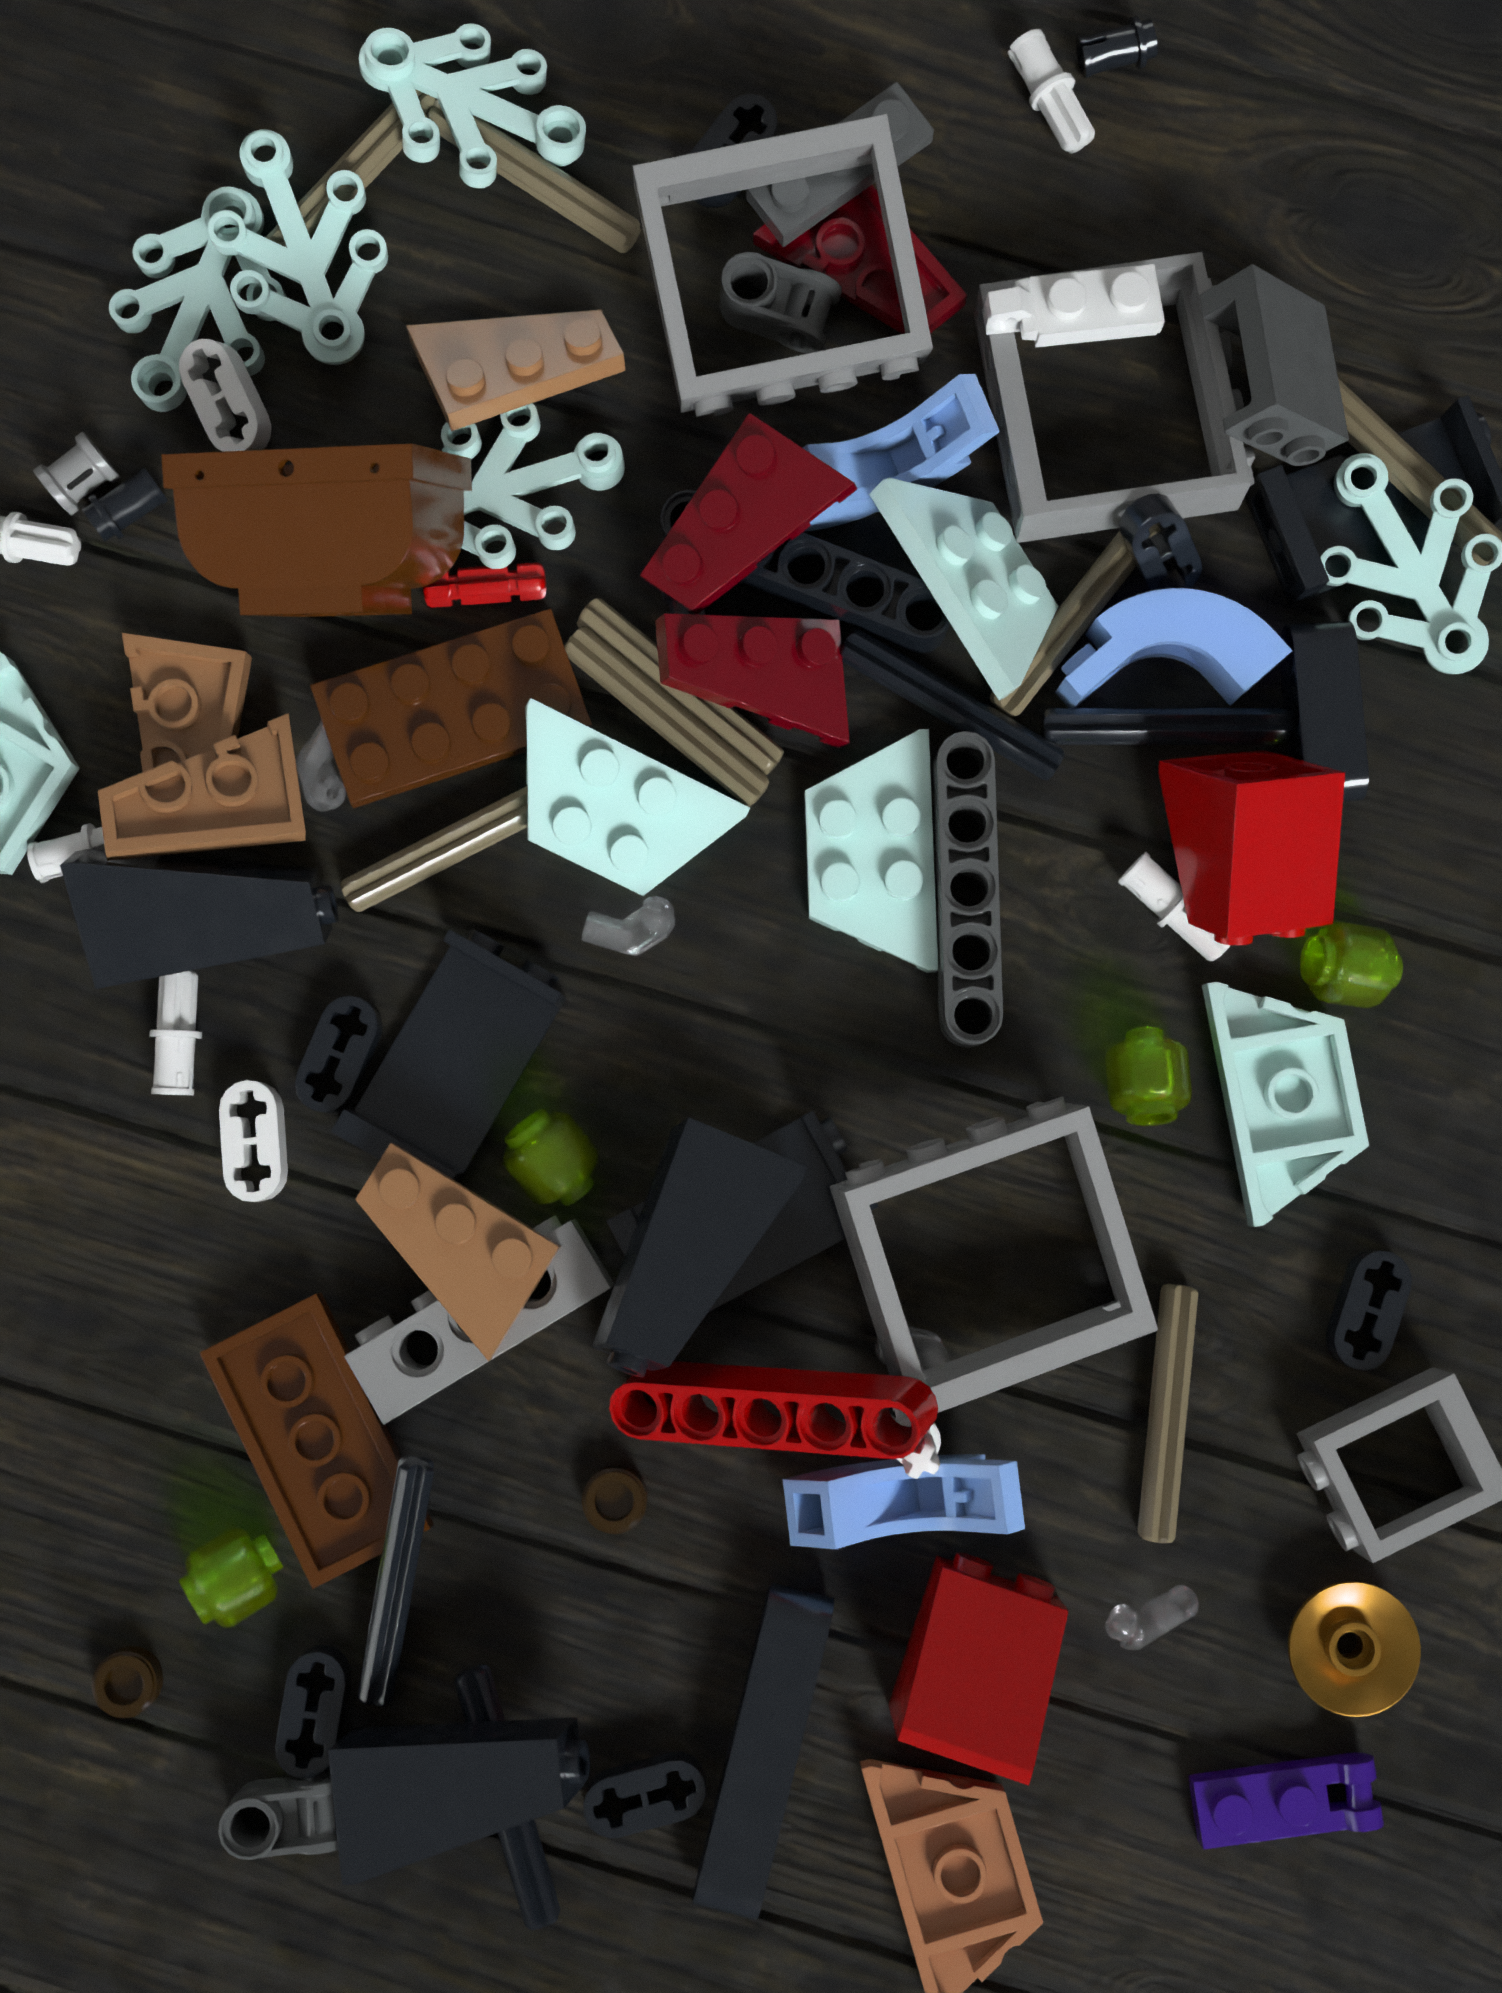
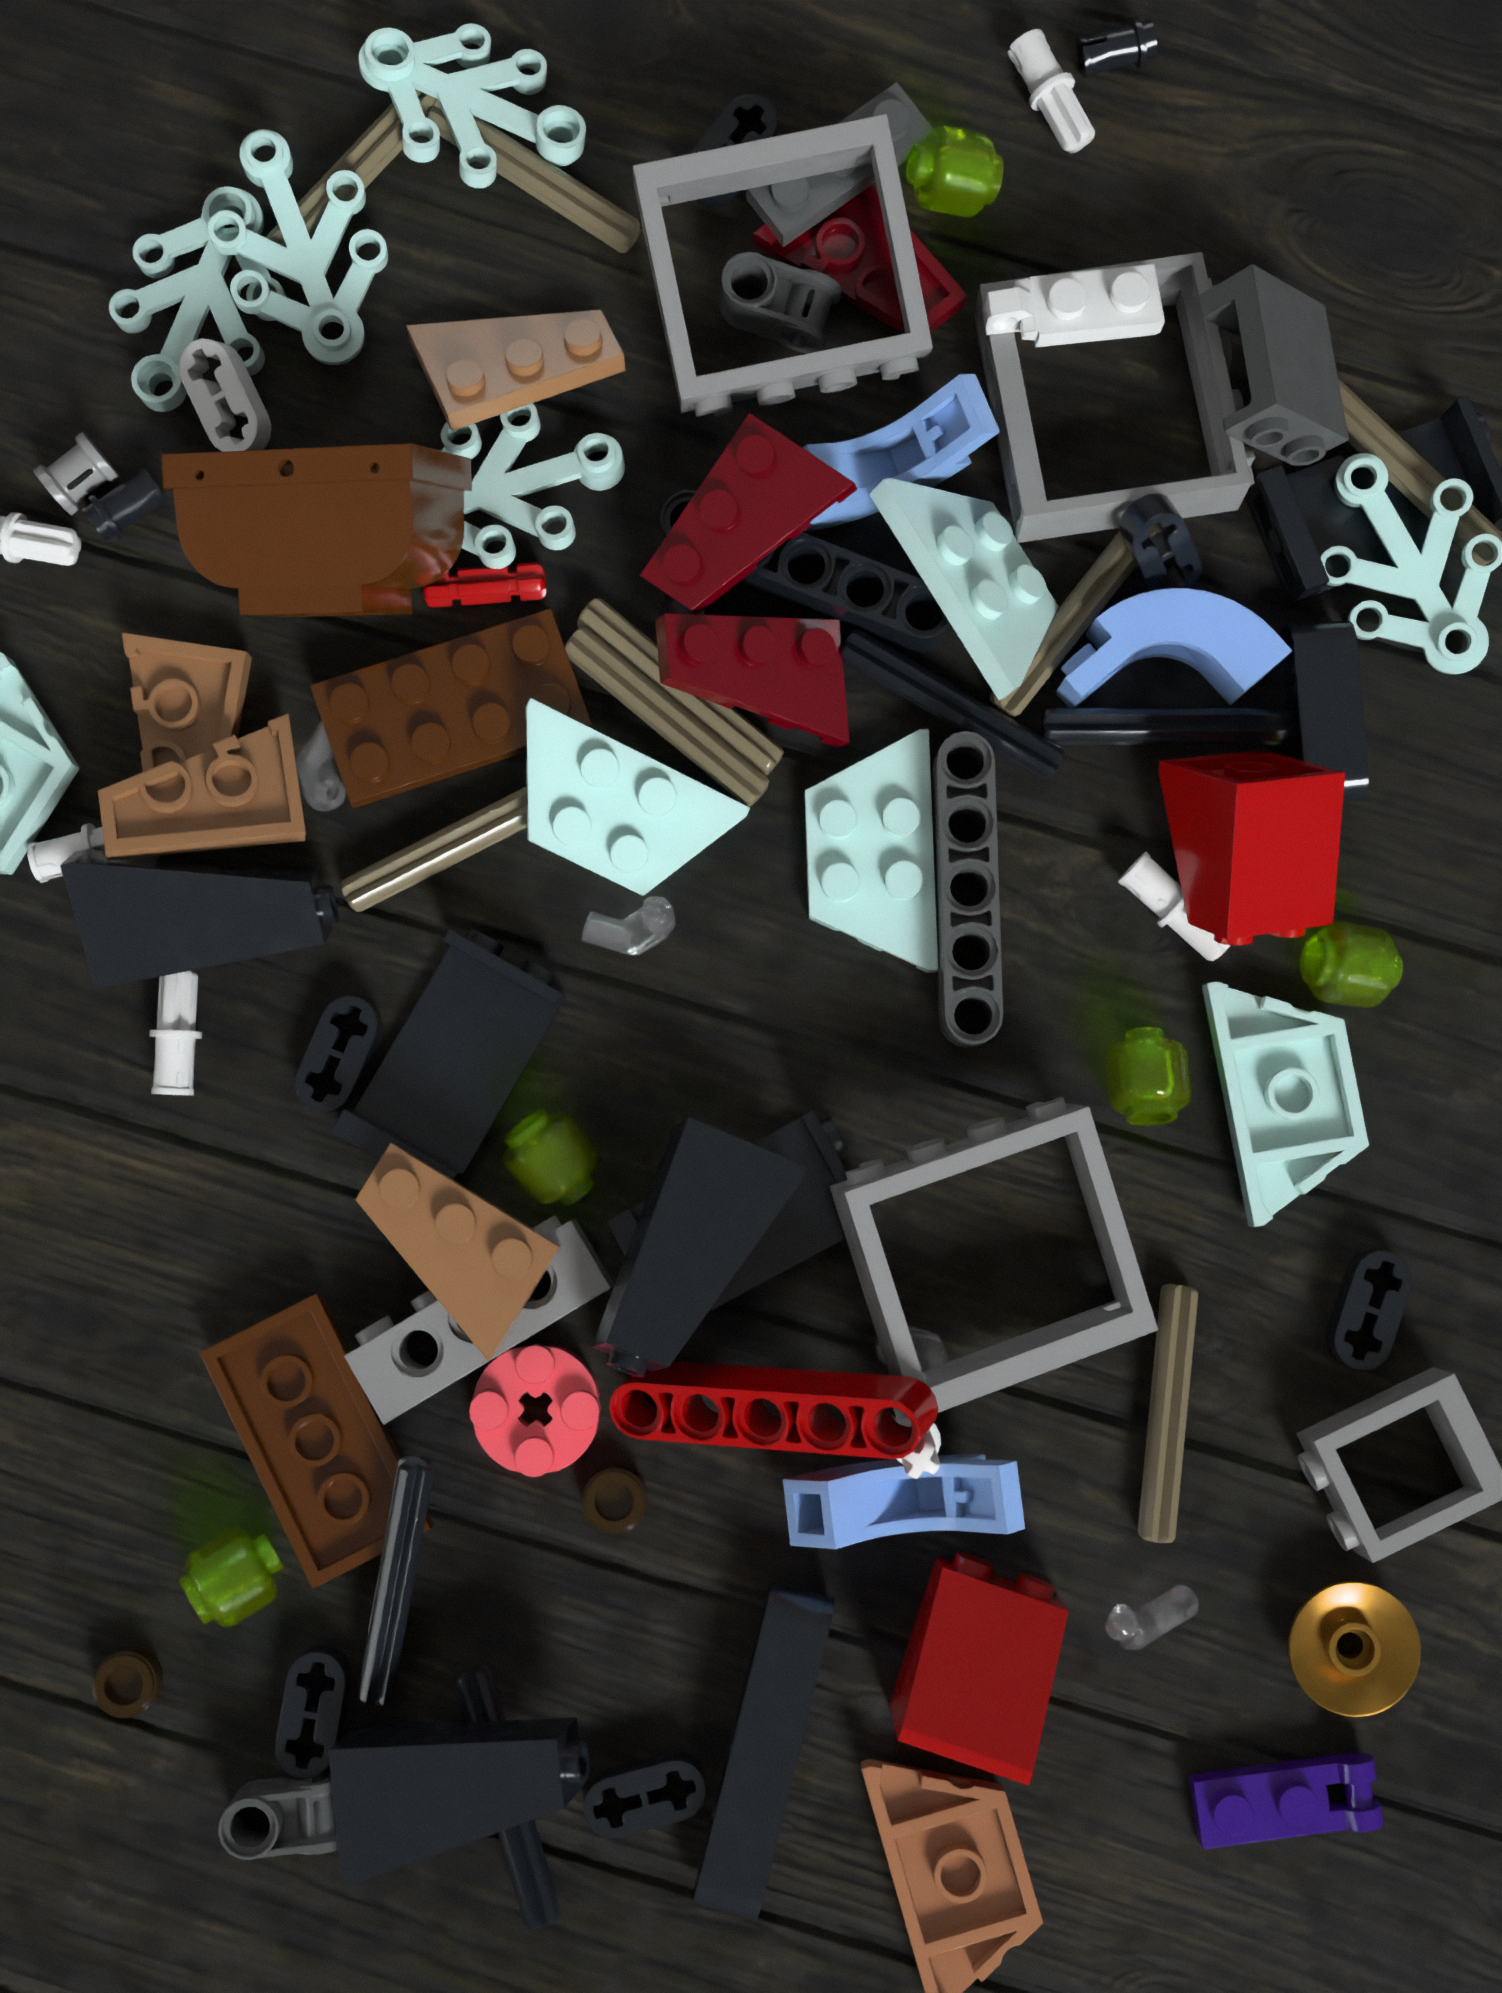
(237, 1141): white beam -> none
(536, 1446): none -> coral plate
(955, 171): none -> clear neon green head

